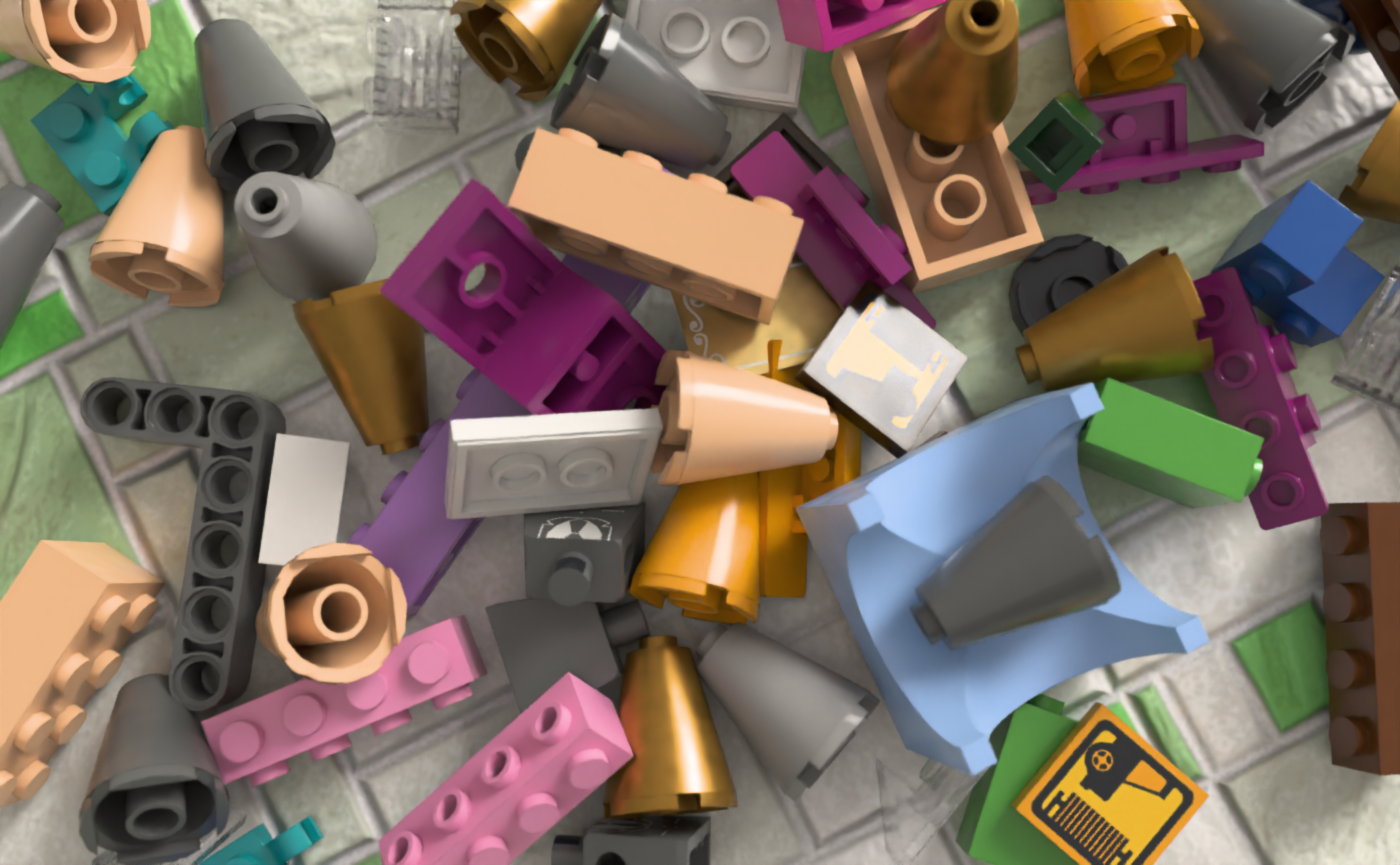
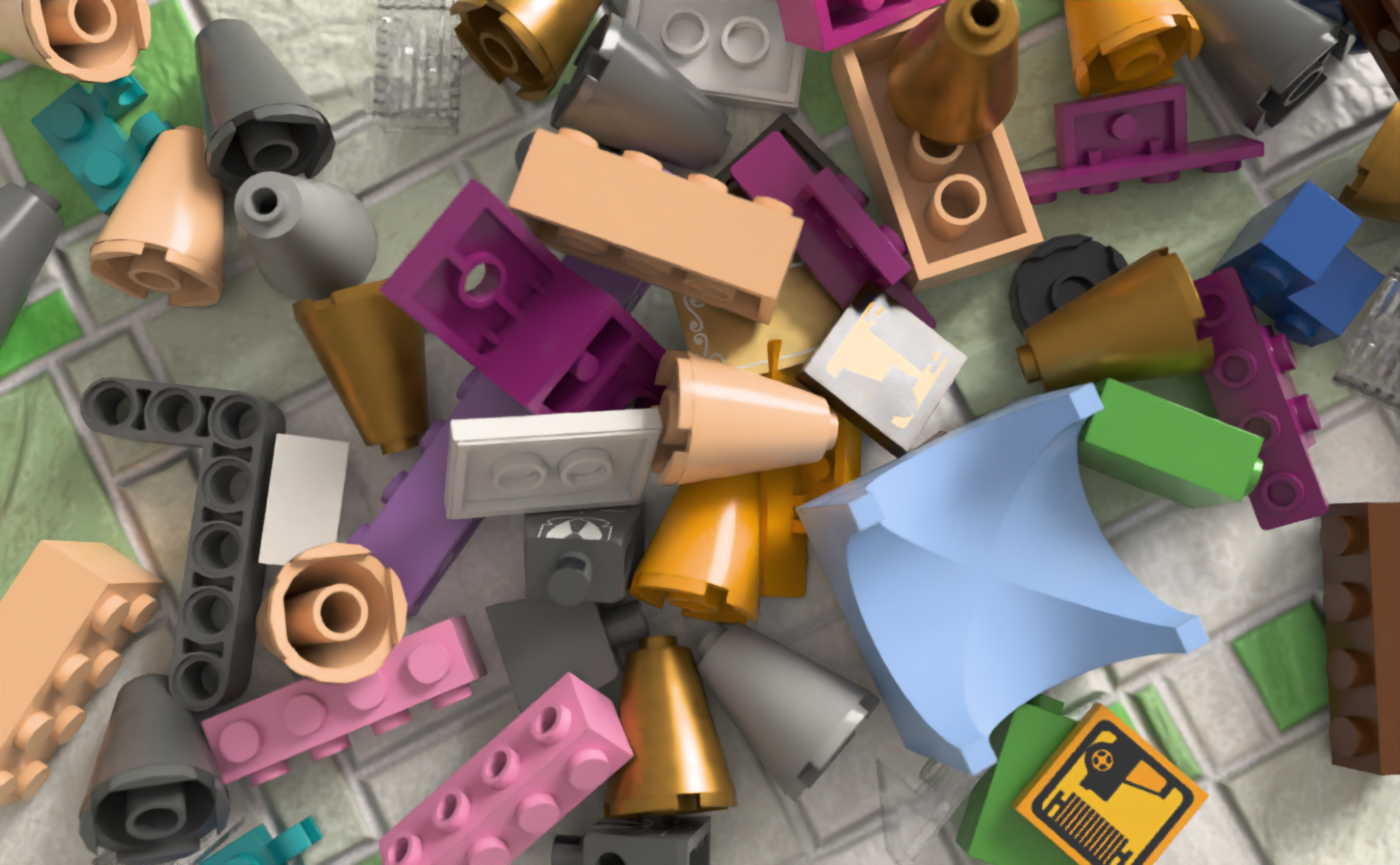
(1017, 572): dark grey cone -> none
(1059, 140): dark green brick -> none

